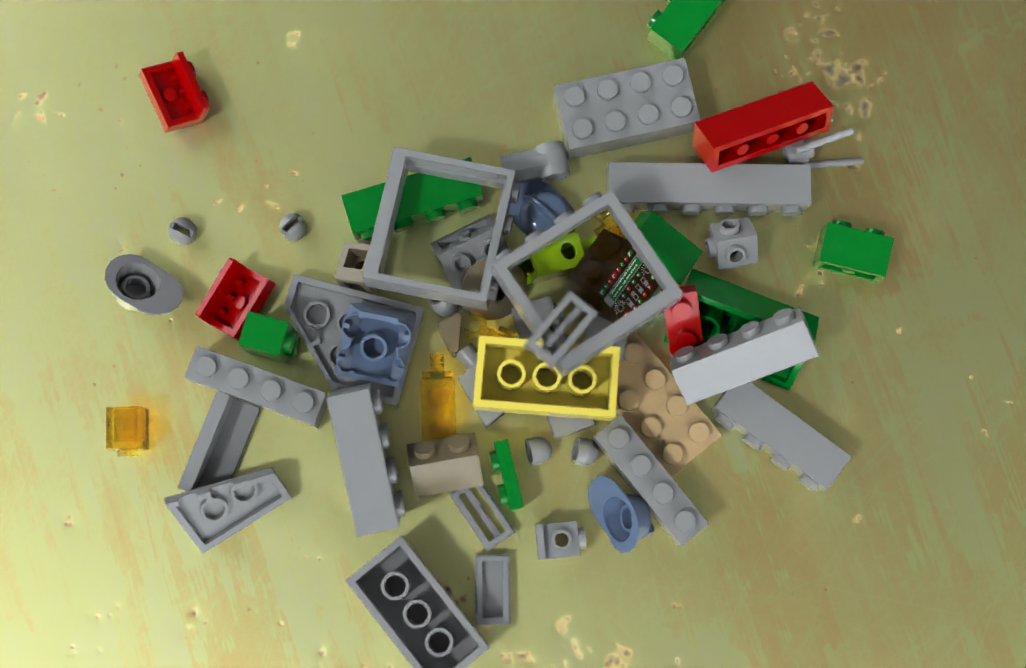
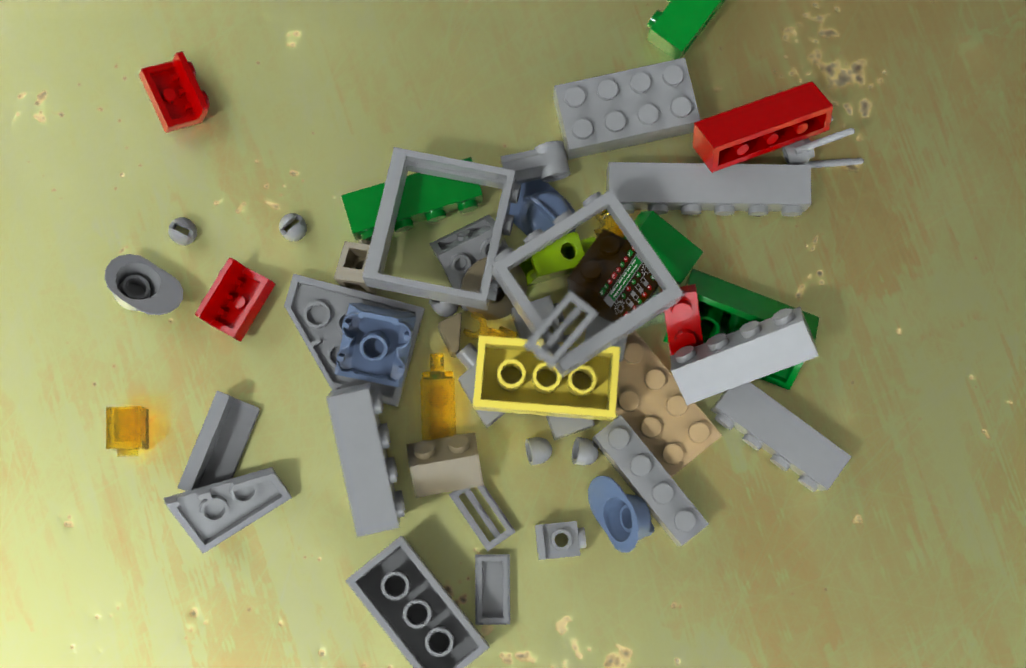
(257, 387): light grey brick -> none
(269, 338): green brick -> none
(502, 461): green plate -> none
(732, 243): light grey brick -> none
(853, 251): green brick -> none

